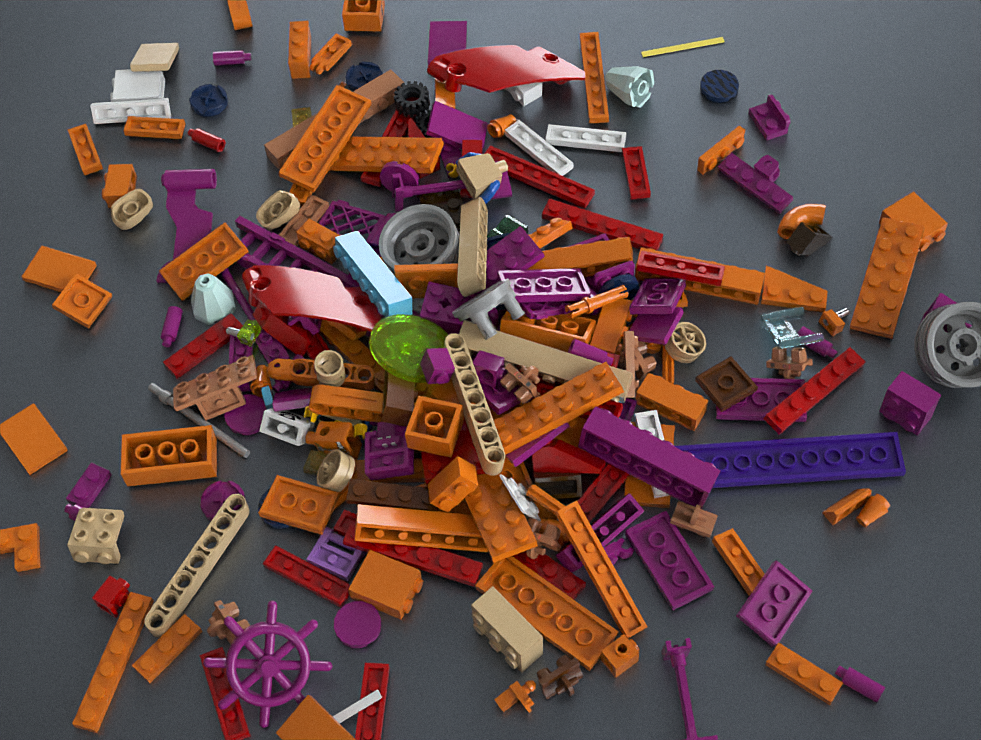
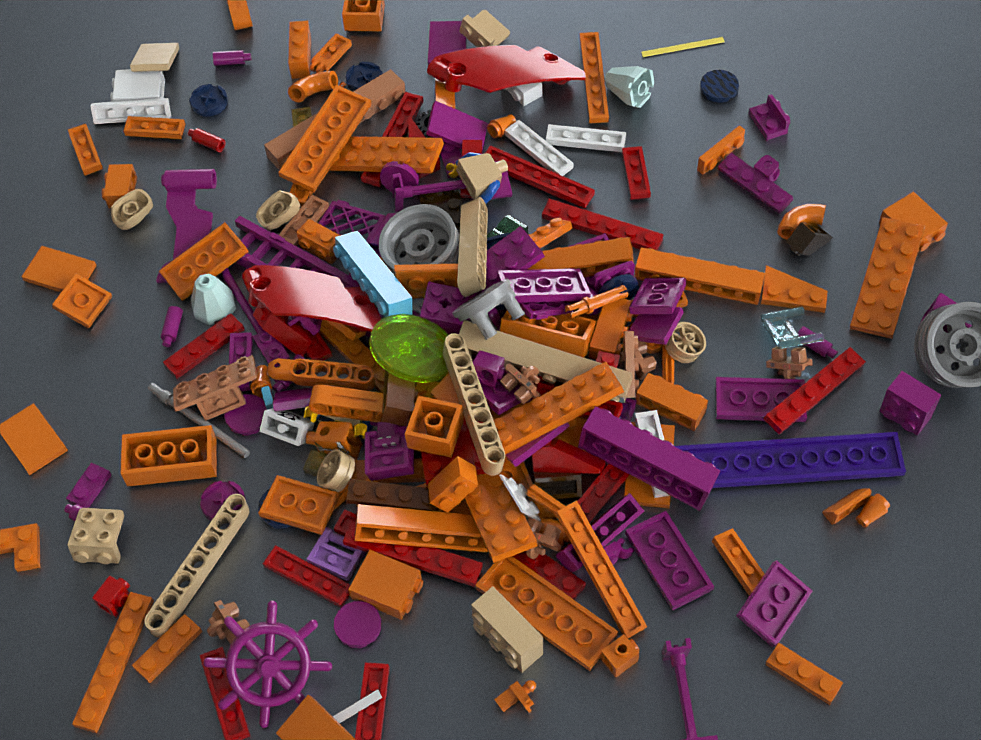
(247, 333): clear neon green piece -> none
(312, 84): none -> orange cylinder
(329, 368): tan wheel -> none
(411, 107): black tyre -> none
(437, 366): magenta brick -> none
(483, 30): none -> tan bracket
(561, 679): reddish brown hips -> none
(589, 352): magenta cylinder -> none
(680, 268): red plate -> none
(694, 519): nougat hips -> none
(726, 383): reddish brown tile -> none
(832, 321): orange piece -> none
(860, 683): magenta cylinder -> none

